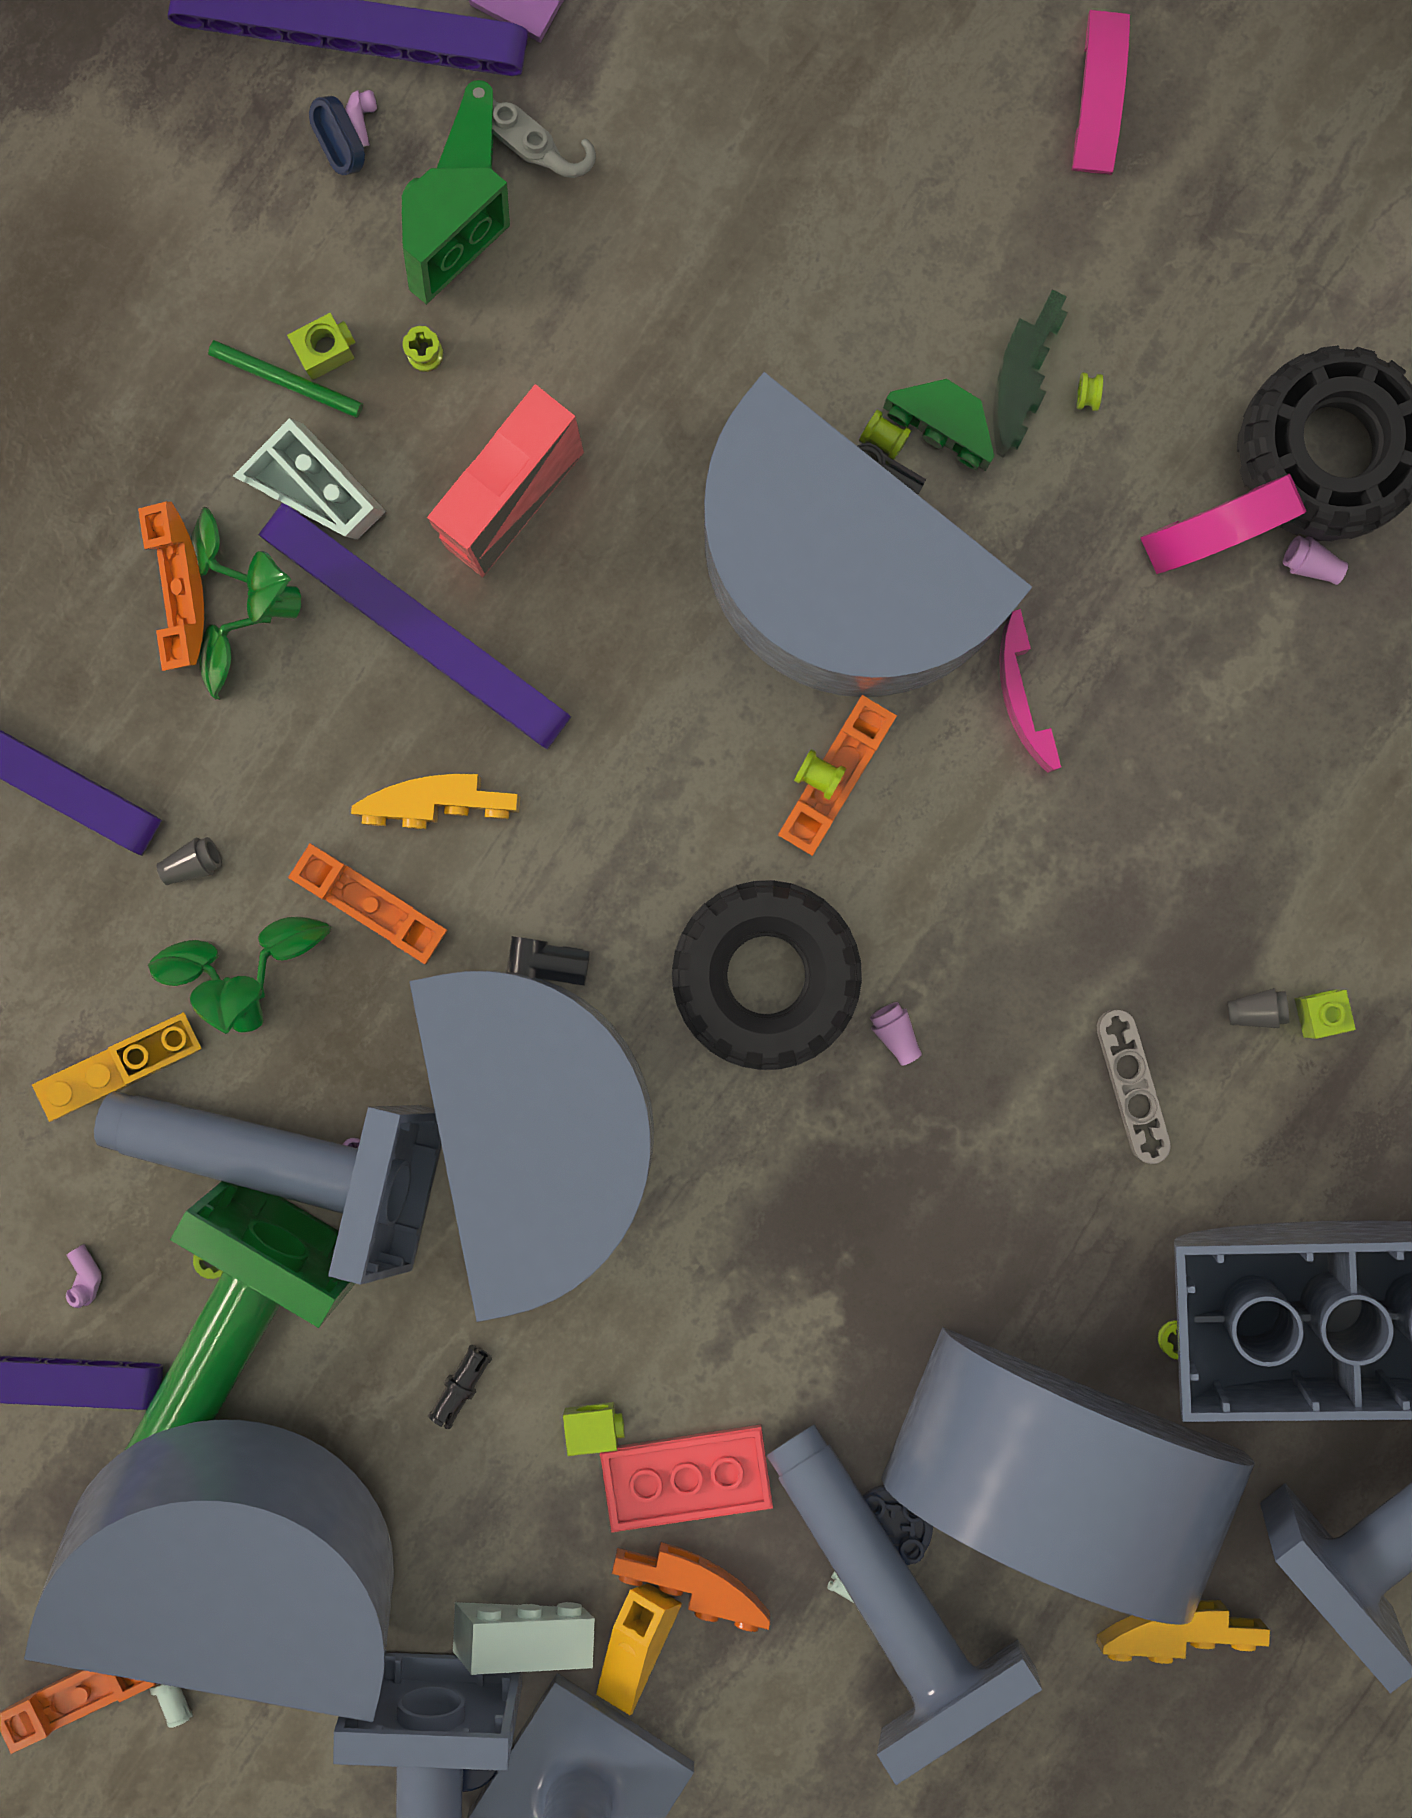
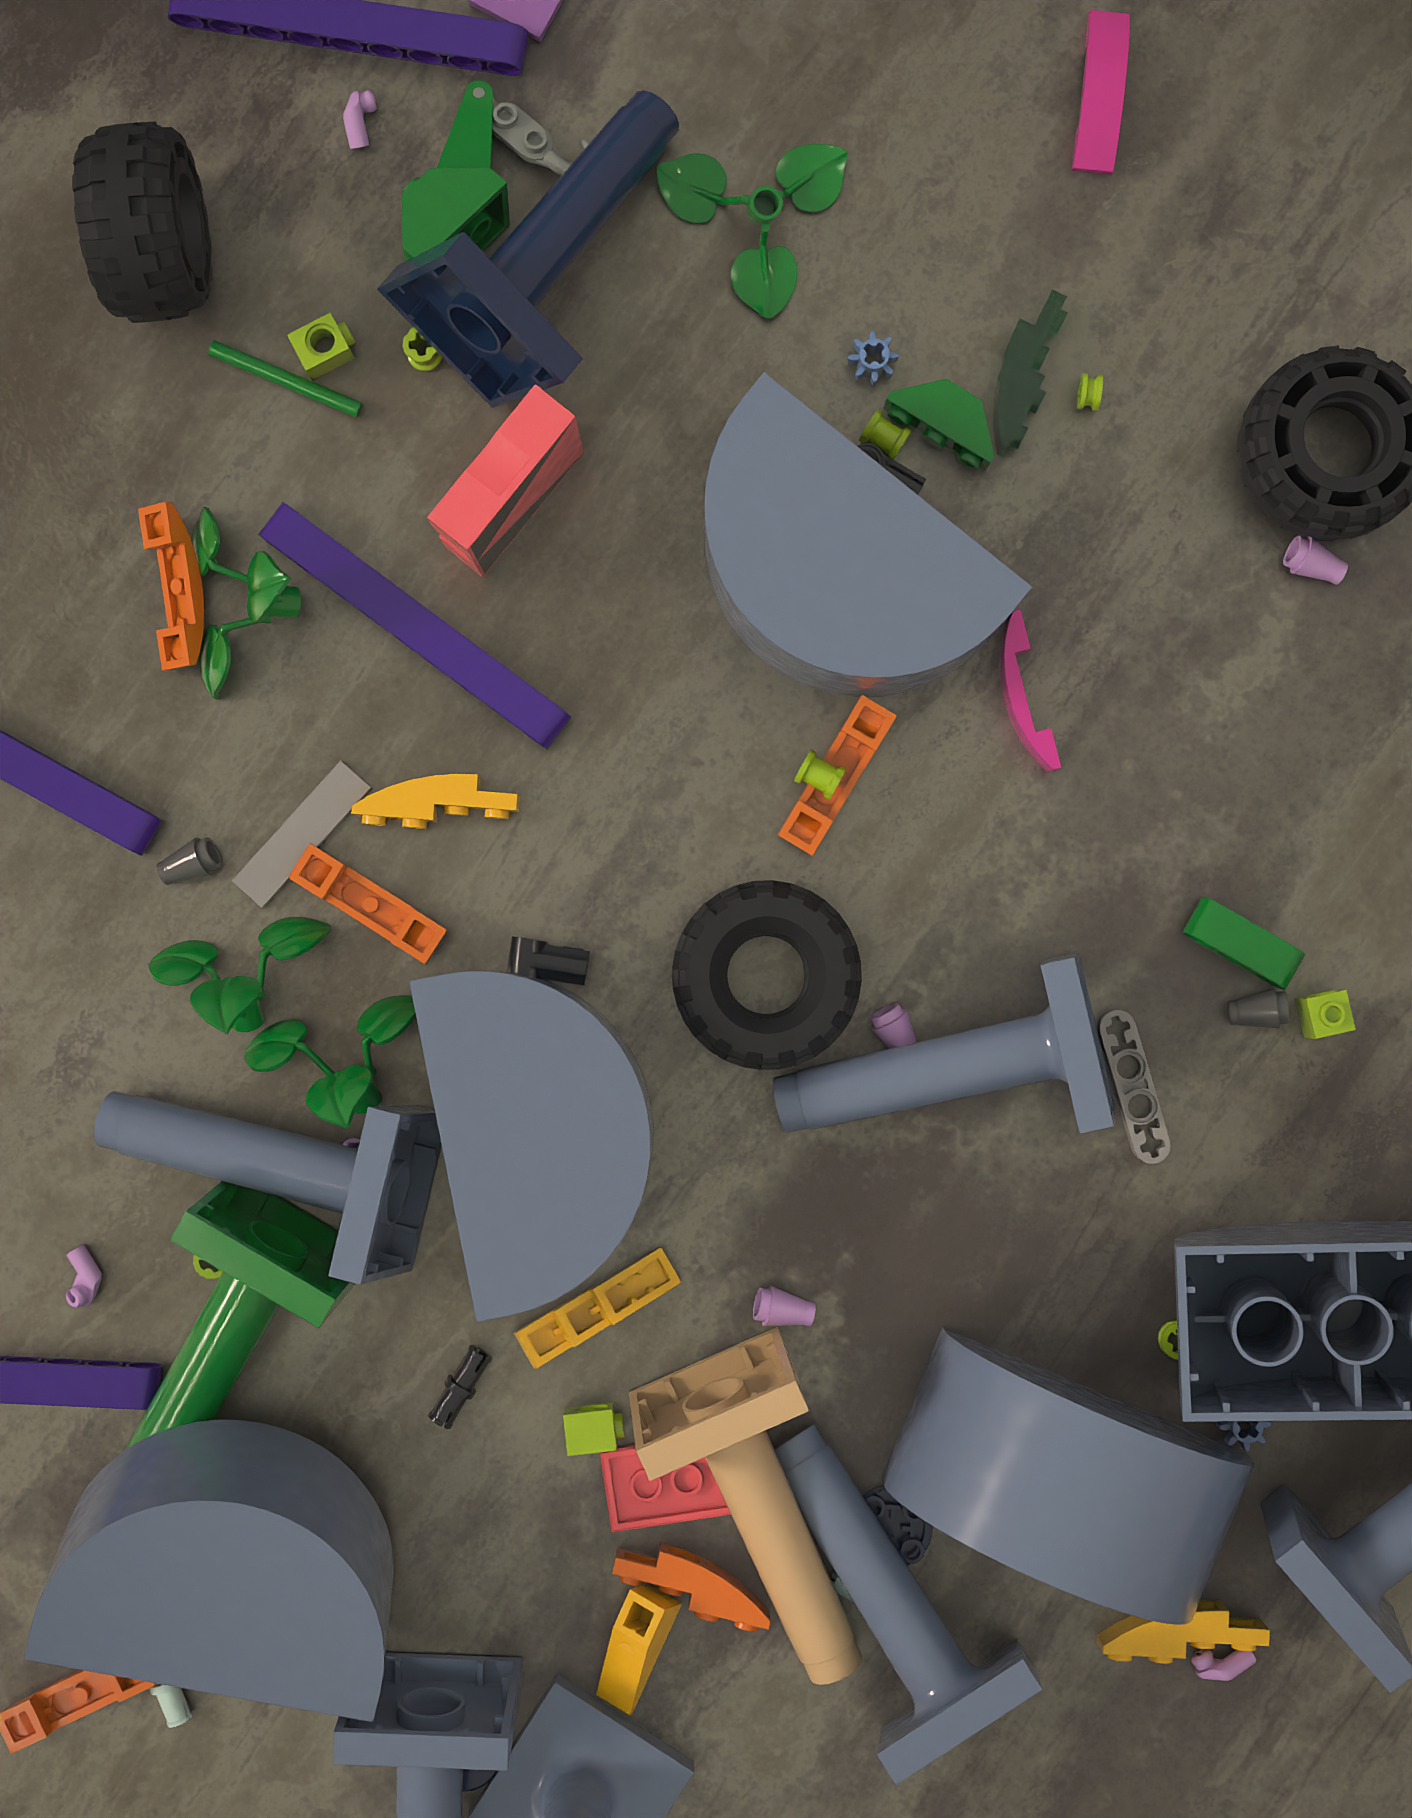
(117, 1067): yellow slope -> none
(142, 221): none -> black tyre
(309, 823): none -> light grey tile
(310, 479): light aqua wedge -> none
(336, 135): dark blue tile -> none
(340, 1092): none -> green plant
(484, 308): none -> dark blue piece
(522, 1637): light aqua wedge -> none
(597, 1308): none -> yellow slope
(723, 1414): none -> tan piece
(763, 276): none -> green plant
(781, 1308): none -> lavender cone
(870, 348): none -> medium blue gear
(979, 1061): none -> sand blue piece
(1221, 1669): none -> lavender arm
(1224, 525): dark pink slope -> none
(1243, 943): none -> green beam
(1245, 1437): none -> medium blue gear

